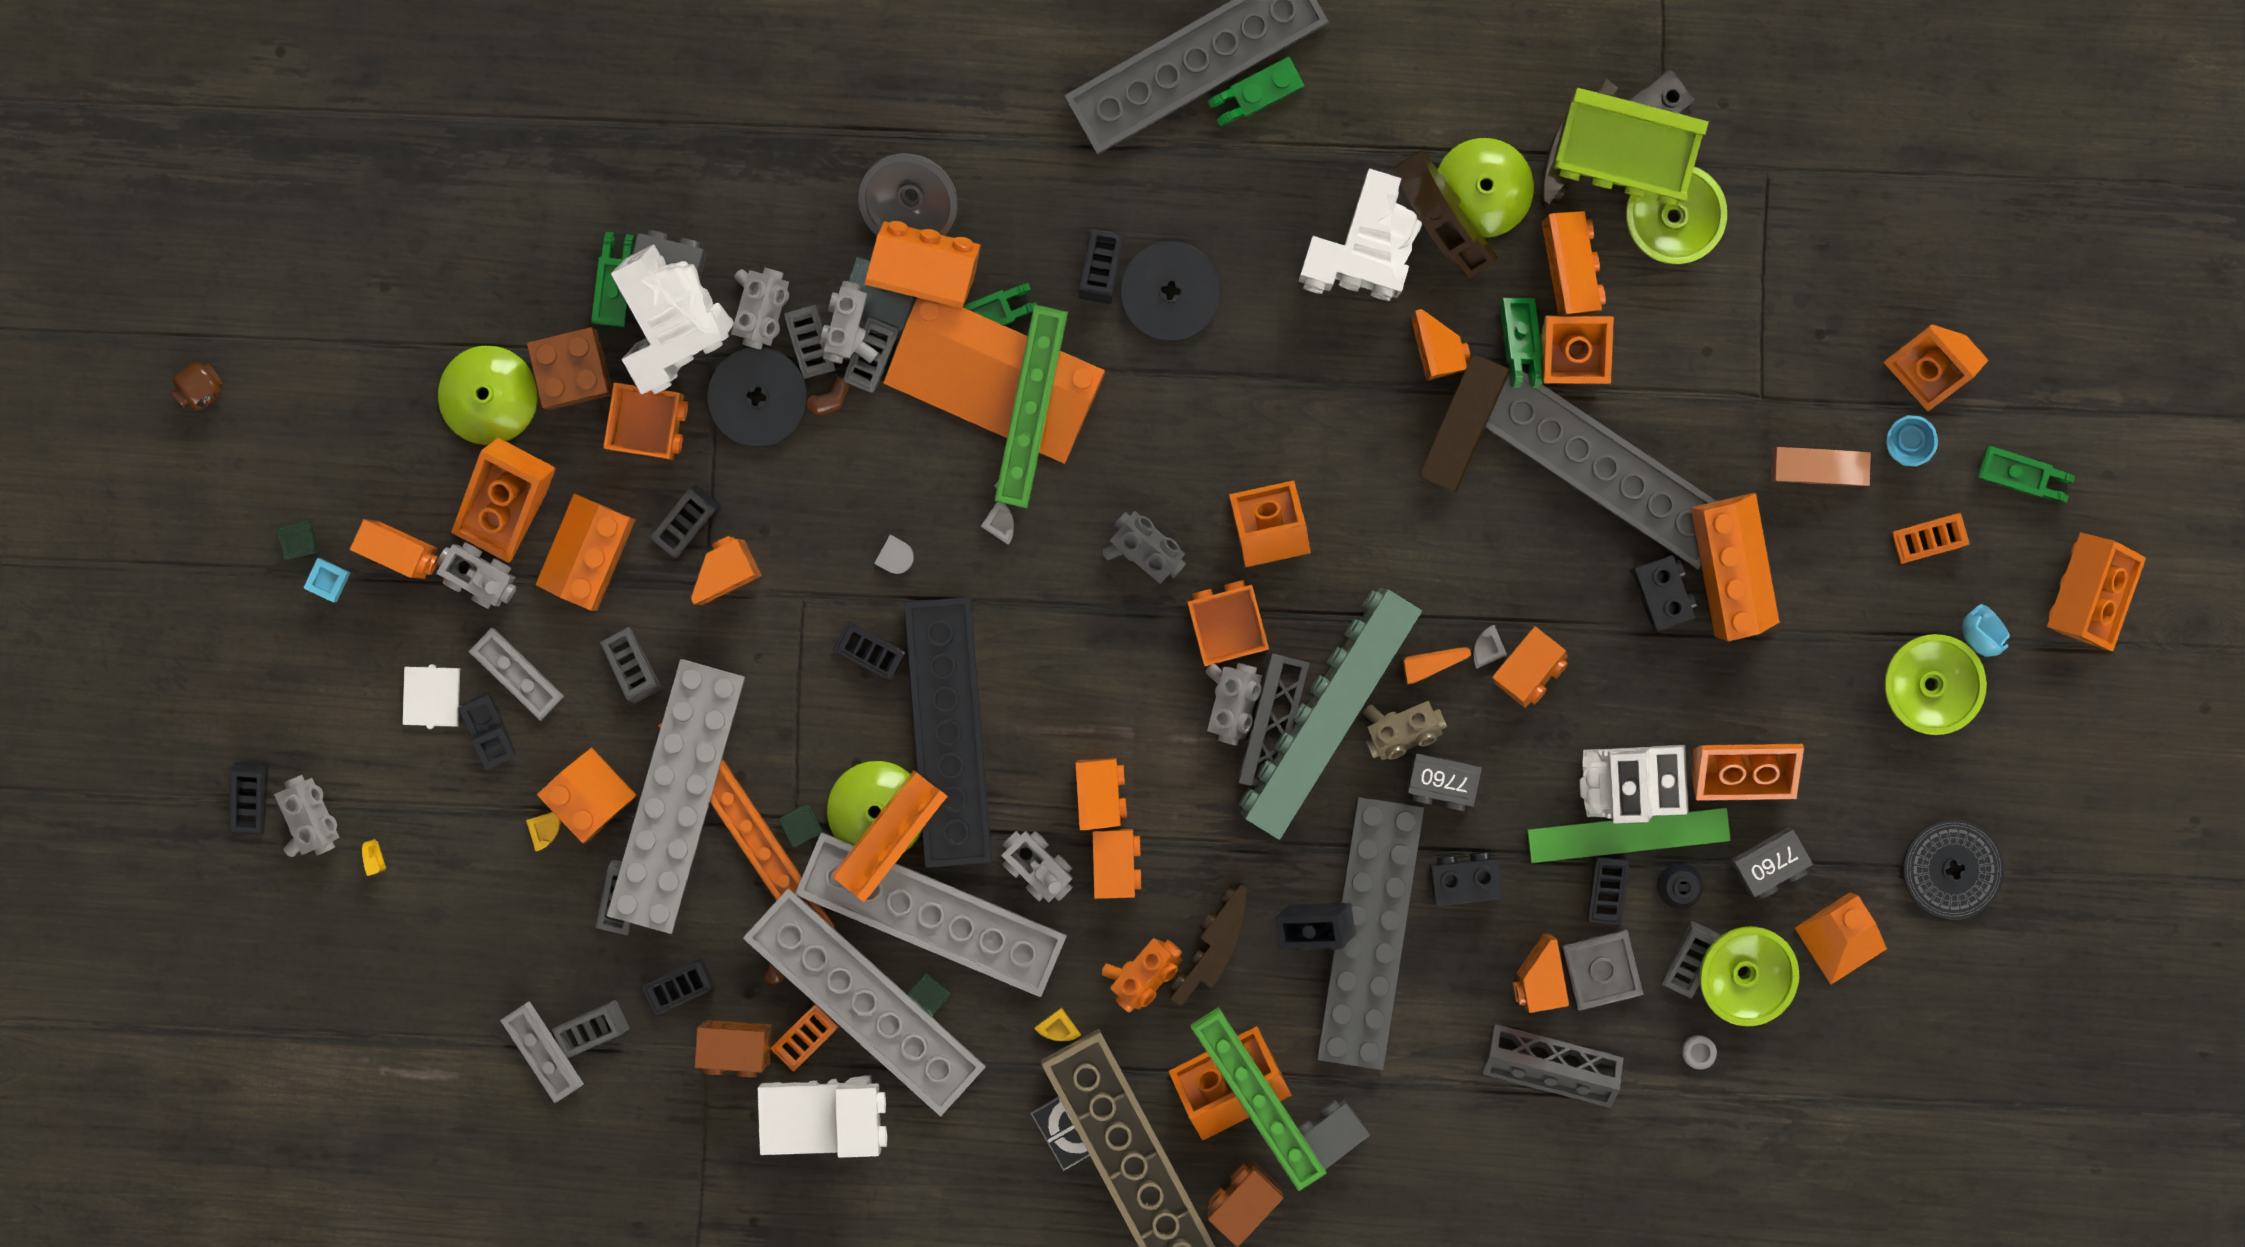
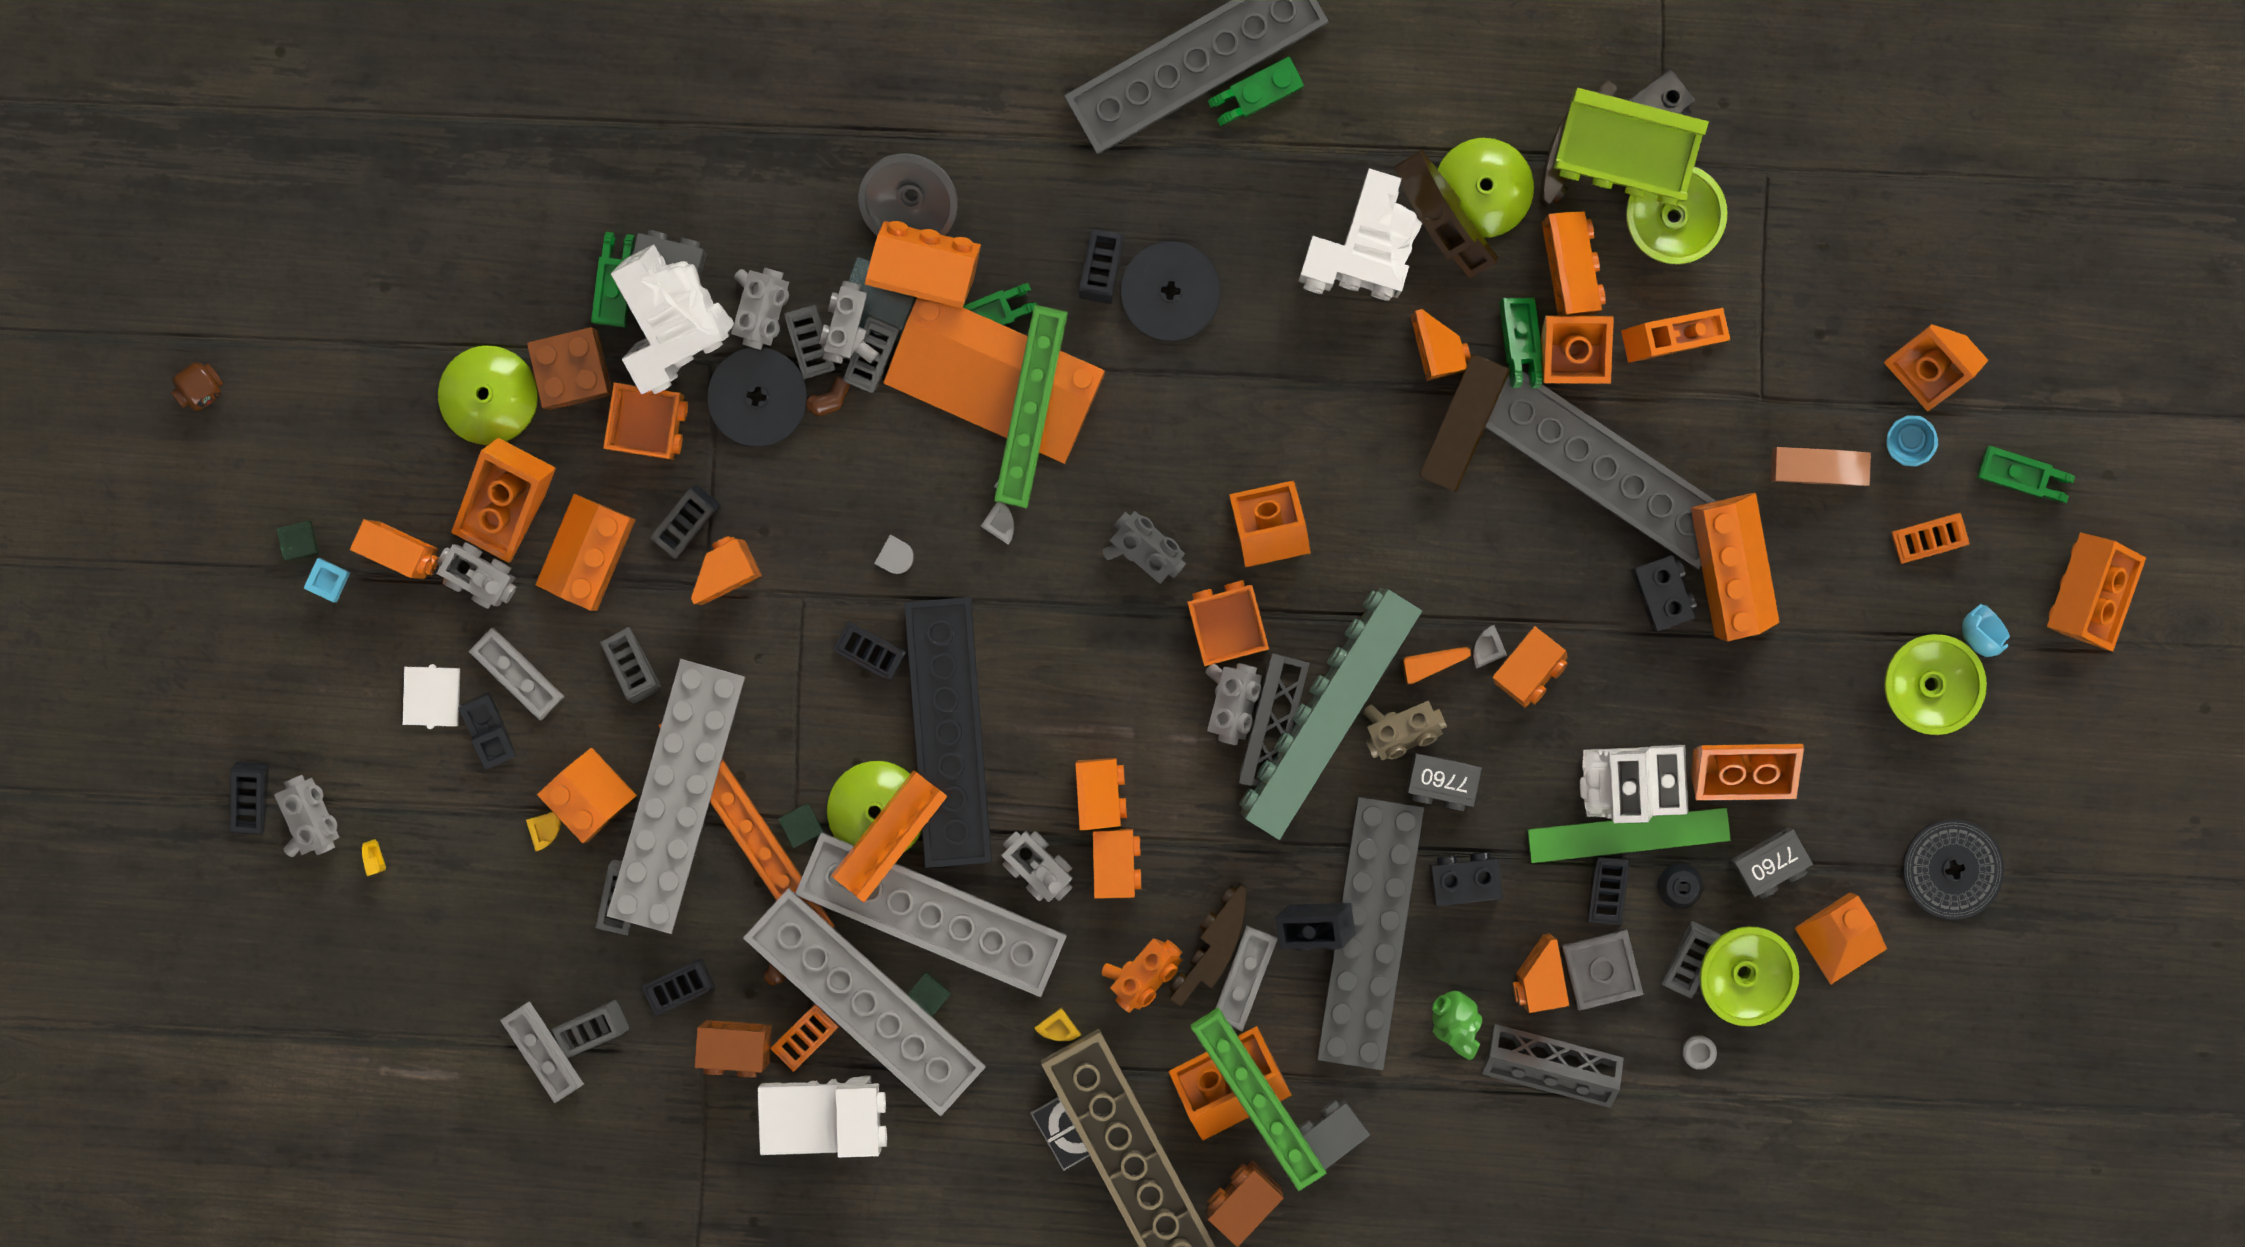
(1245, 976): none -> light grey tile
(1457, 1022): none -> bright green head
(1675, 334): none -> orange slope

